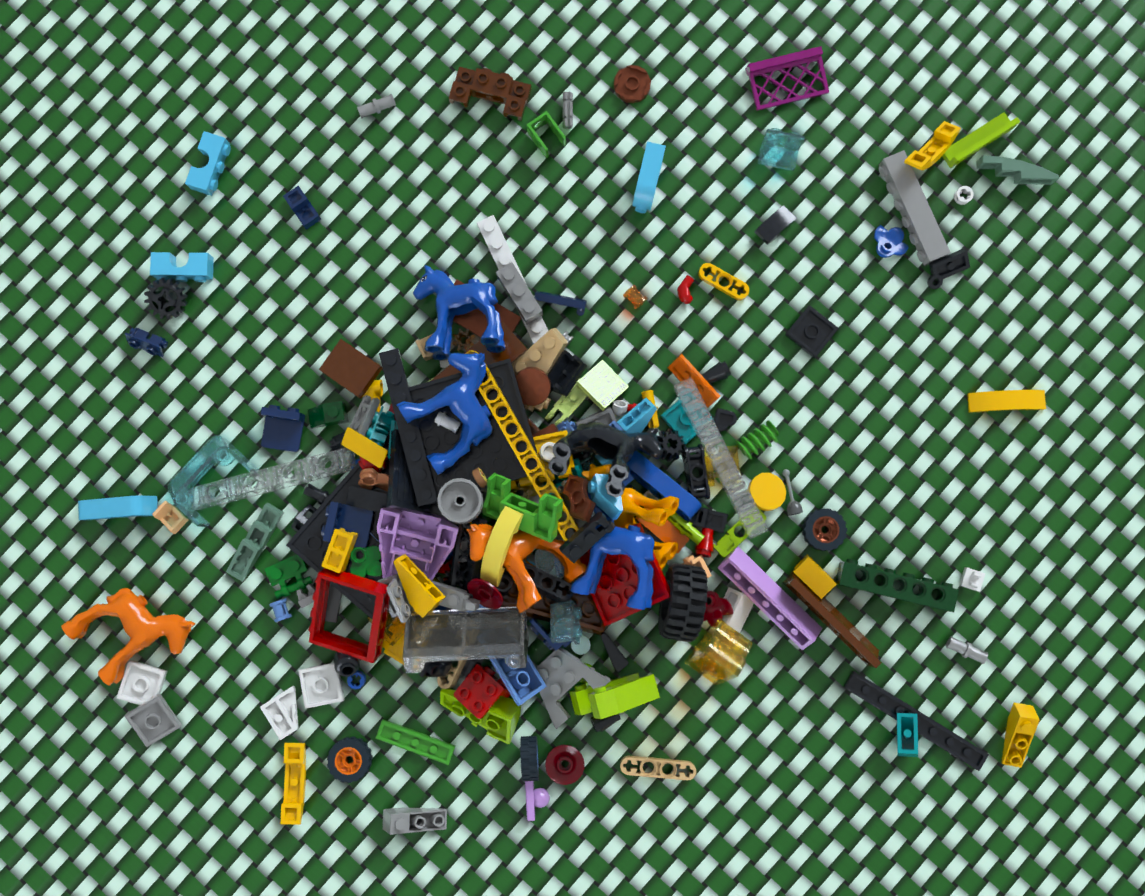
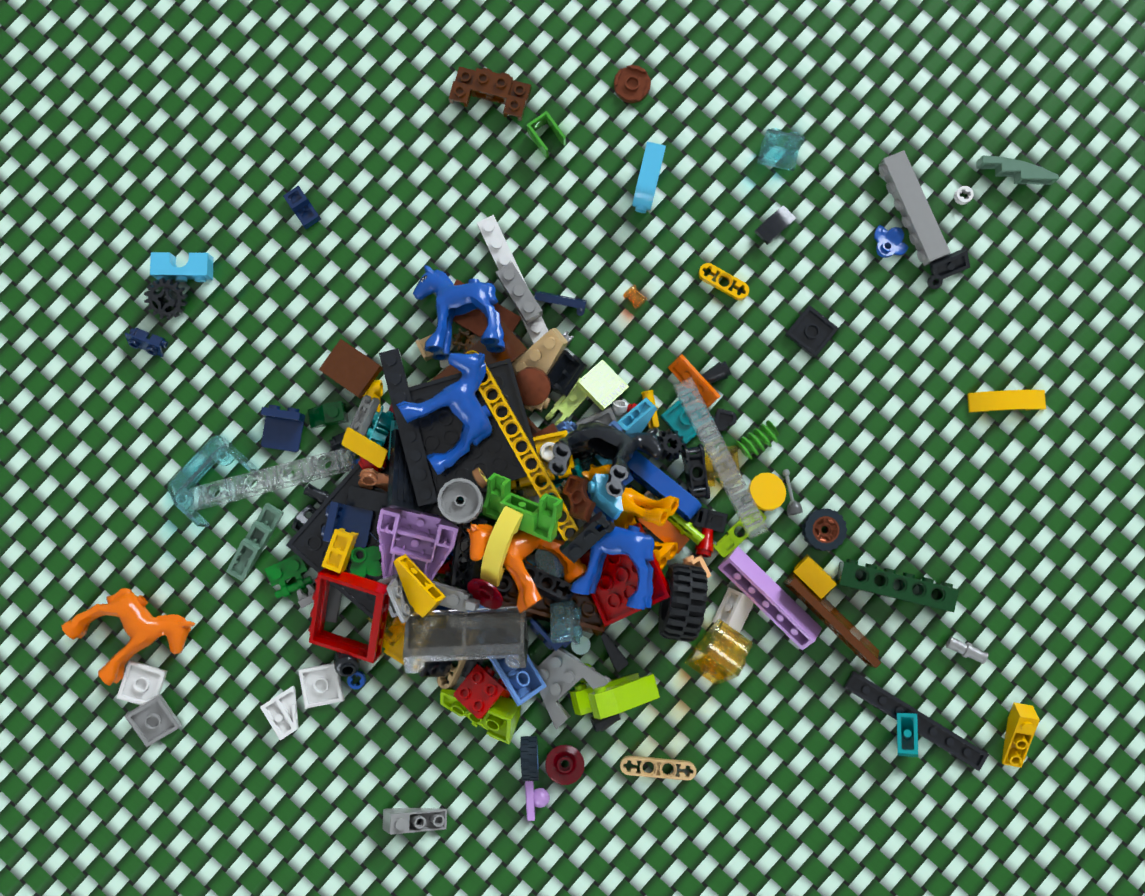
(117, 507): medium azure beam -> none
(170, 516): light nougat bracket -> none
(206, 178): medium azure arch -> none
(280, 610): medium blue bush -> none
(294, 783): yellow slope -> none
(338, 759): black wheel -> none
(376, 106): light grey pin -> none
(415, 742): bright green tile -> none
(447, 422): white pin -> none
(567, 110): light grey axle -> none
(683, 290): red arm -> none
(717, 608): dark red plate -> none
(783, 62): magenta fence -> none
(934, 148): yellow slope -> none
(972, 579): white tile -> none
(979, 139): lime fence -> none

